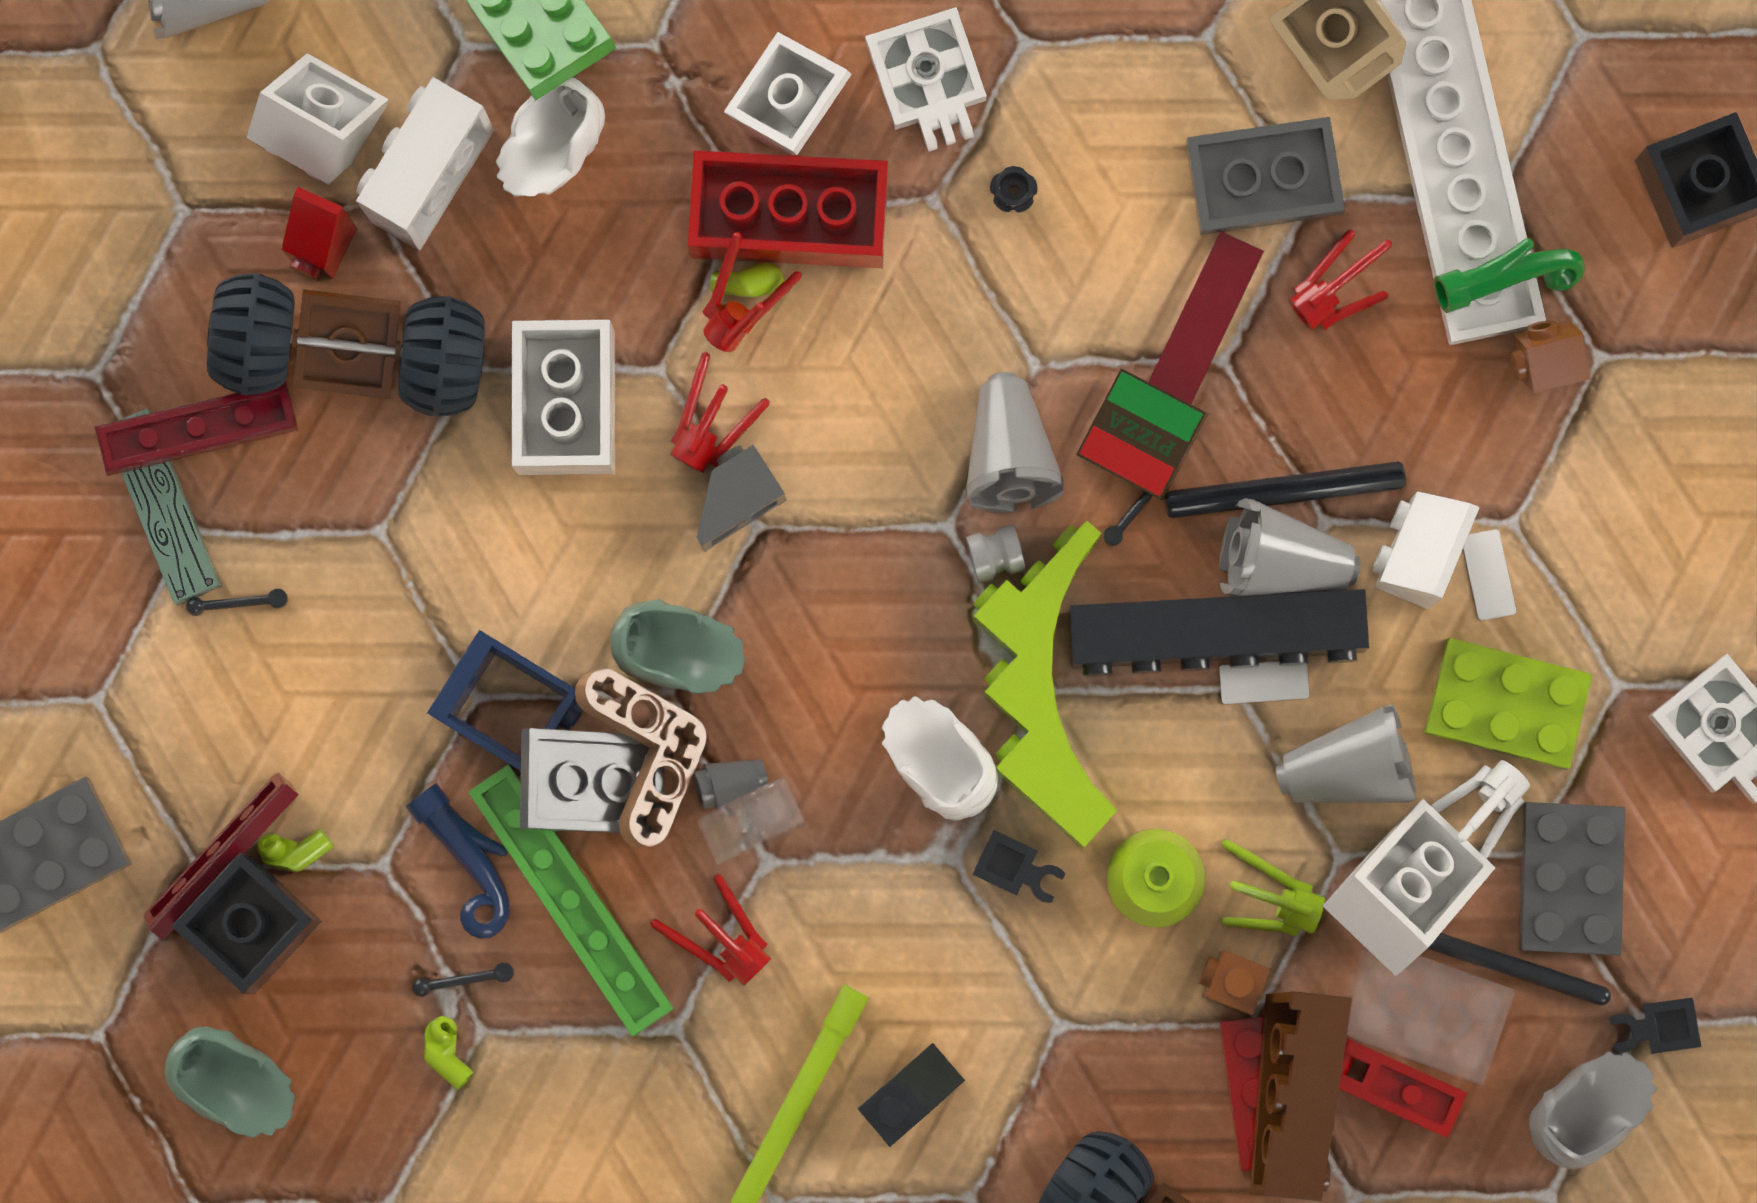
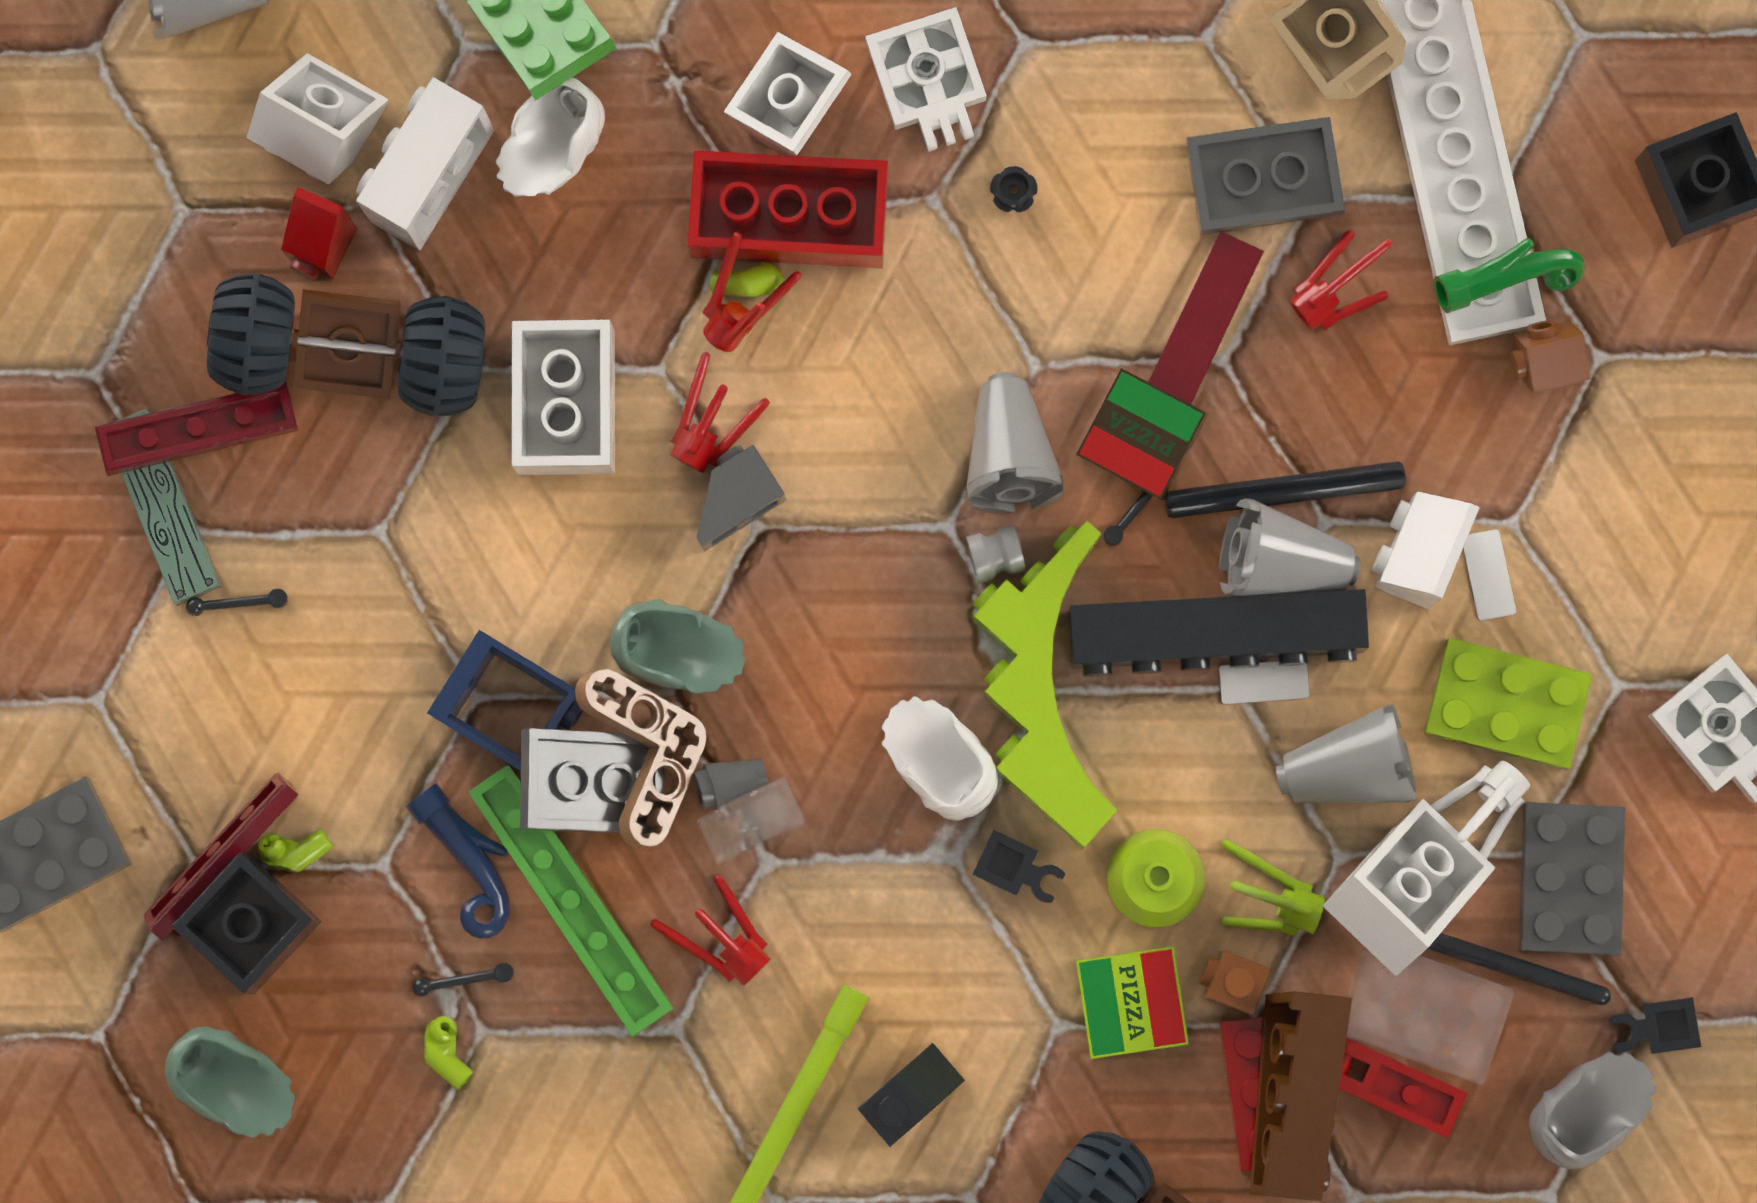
(1131, 1002): none -> tile

